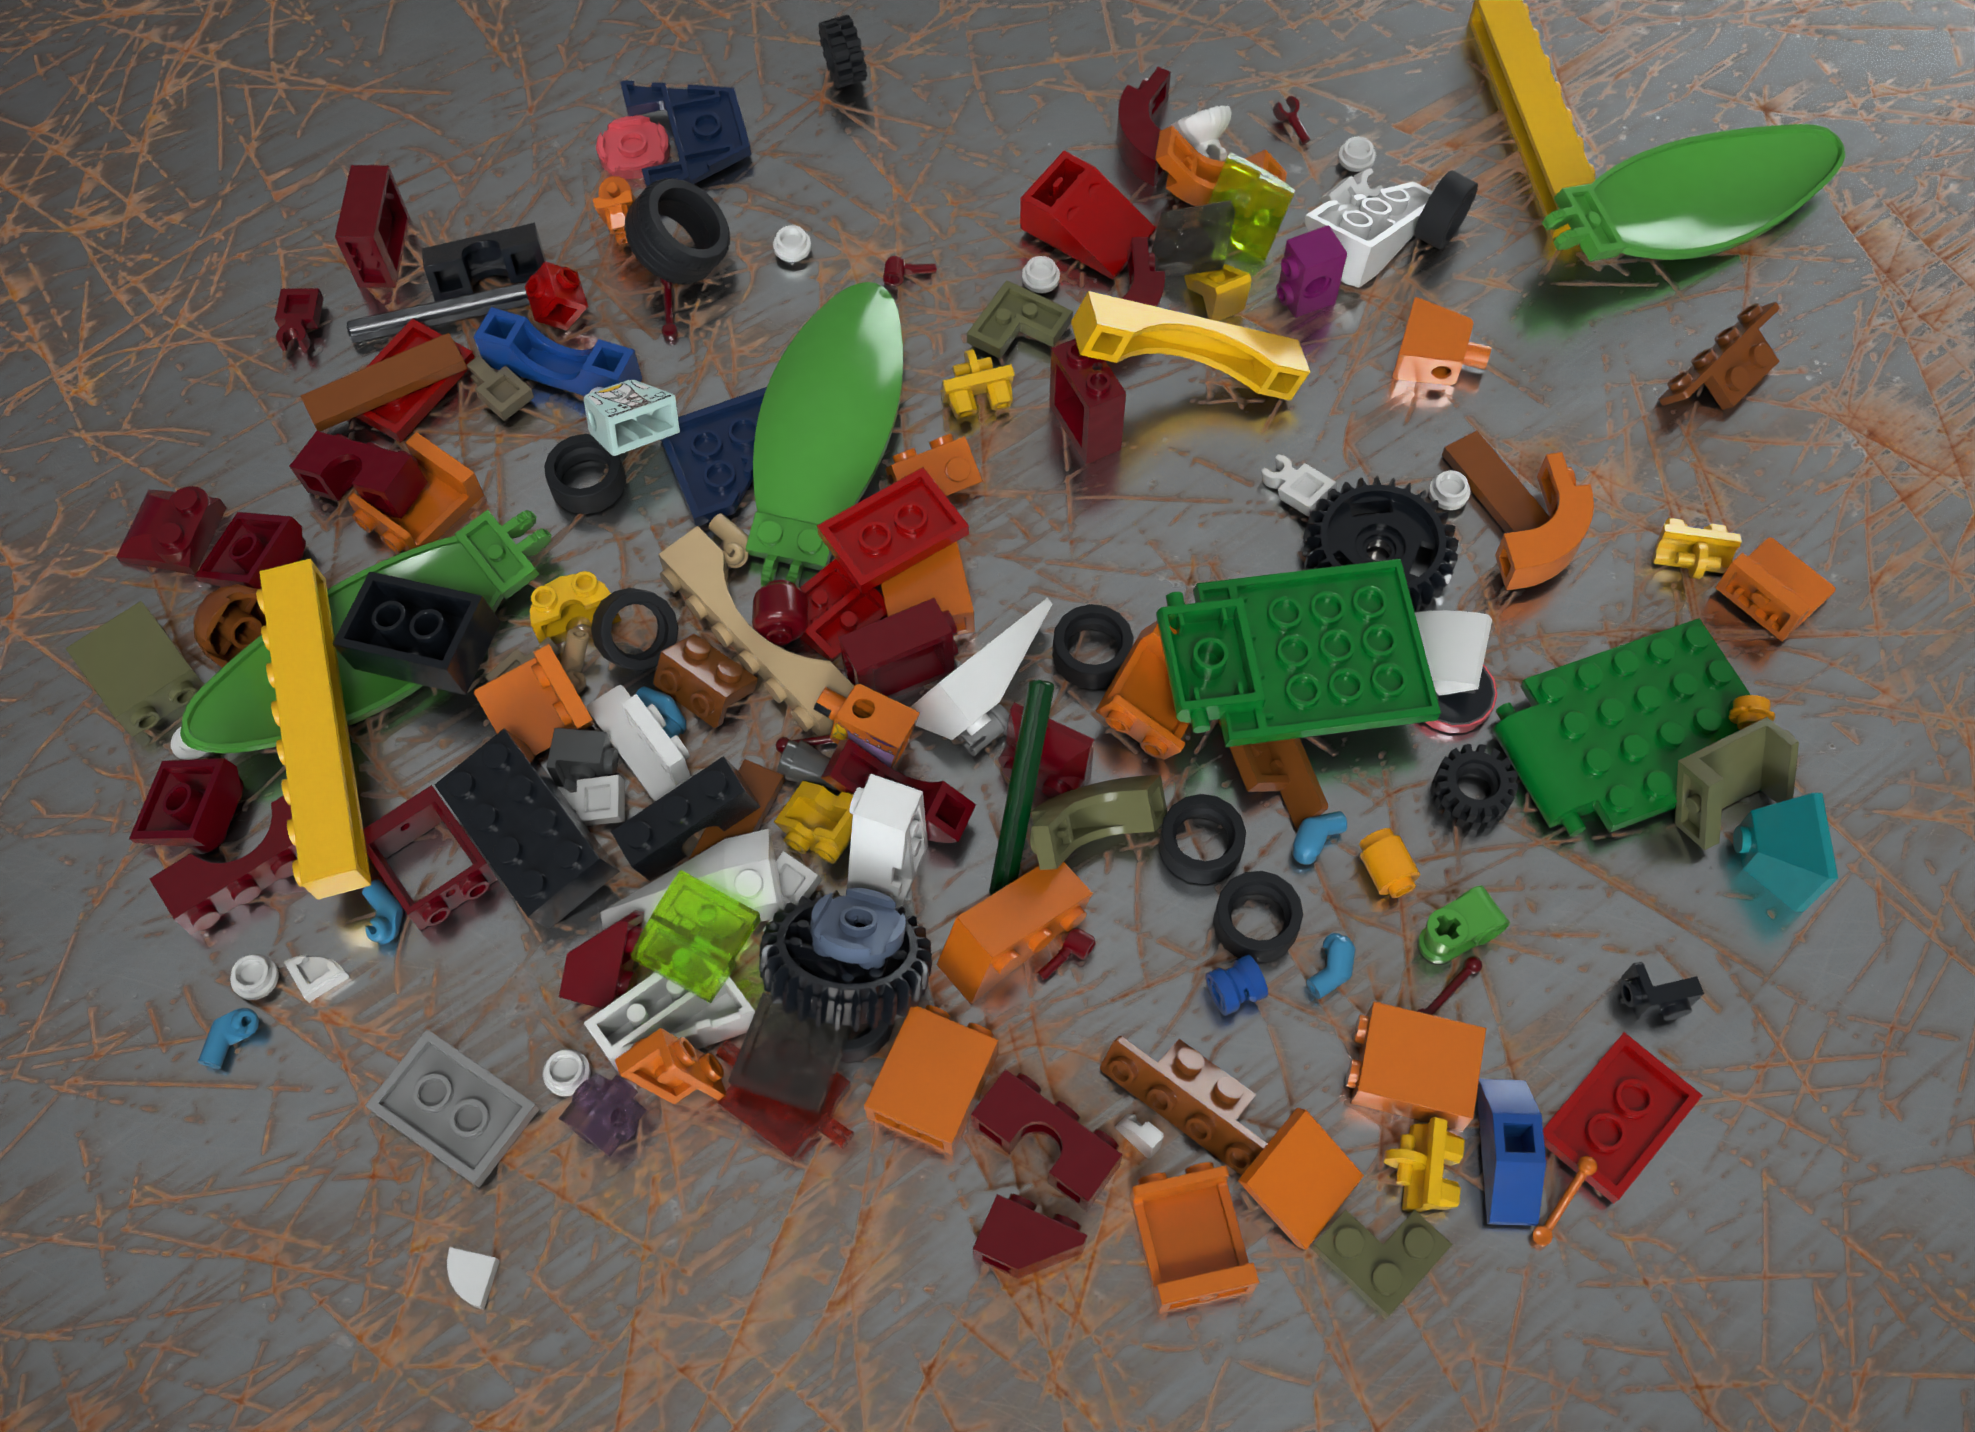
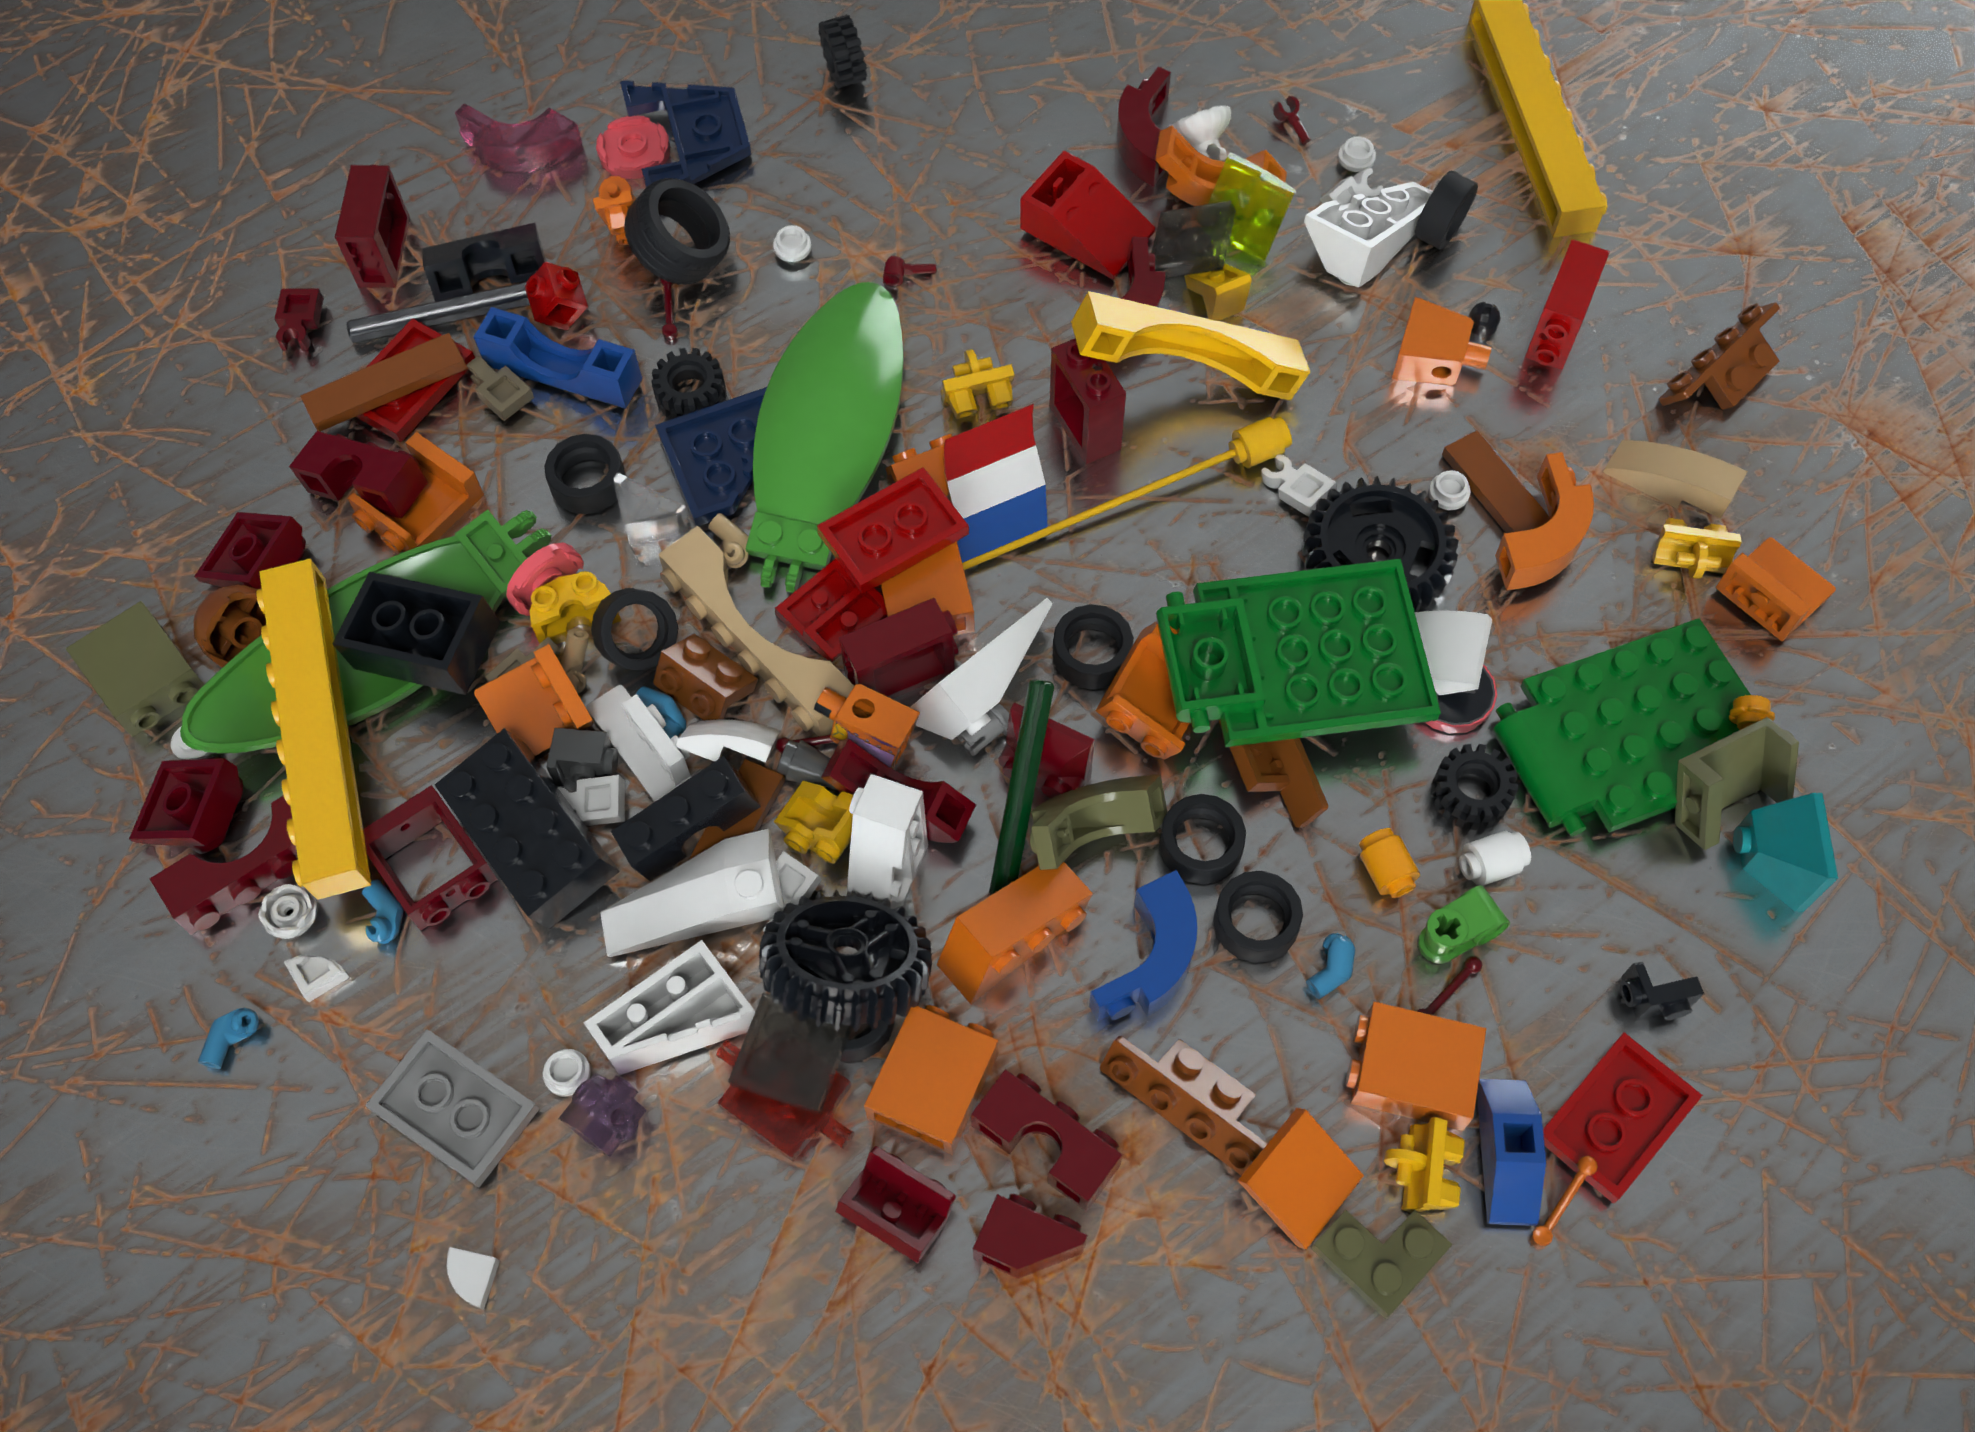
(172, 530): dark red slope -> none
(254, 976): white plate -> none
(279, 902): none -> white plate
(522, 146): none -> clear pink arch
(540, 569): none -> coral tile
(603, 965): dark red slope -> none
(630, 415): light aqua torso -> none
(647, 513): none -> clear slope
(671, 1067): orange bracket -> none
(684, 368): none -> black tyre
(695, 936): clear neon green slope -> none
(713, 737): none -> white slope
(780, 612): dark red head -> none
(835, 930): sand blue plate -> none
(897, 1204): none -> dark red bracket
(1002, 490): none -> flag
(1018, 311): olive plate -> none
(1040, 274): white plate -> none
(1077, 943): dark red hand -> none
(1143, 1137): white tile -> none
(1172, 924): none -> blue arch
(1191, 1237): orange panel -> none
(1236, 984): blue wheel -> none
(1311, 271): magenta brick -> none
(1313, 834): dark azure arm -> none
(1482, 328): none -> black hinge
(1494, 857): none -> white brick
(1567, 304): none -> red window
(1676, 475): none -> tan slope
(1698, 193): bright green windscreen -> none

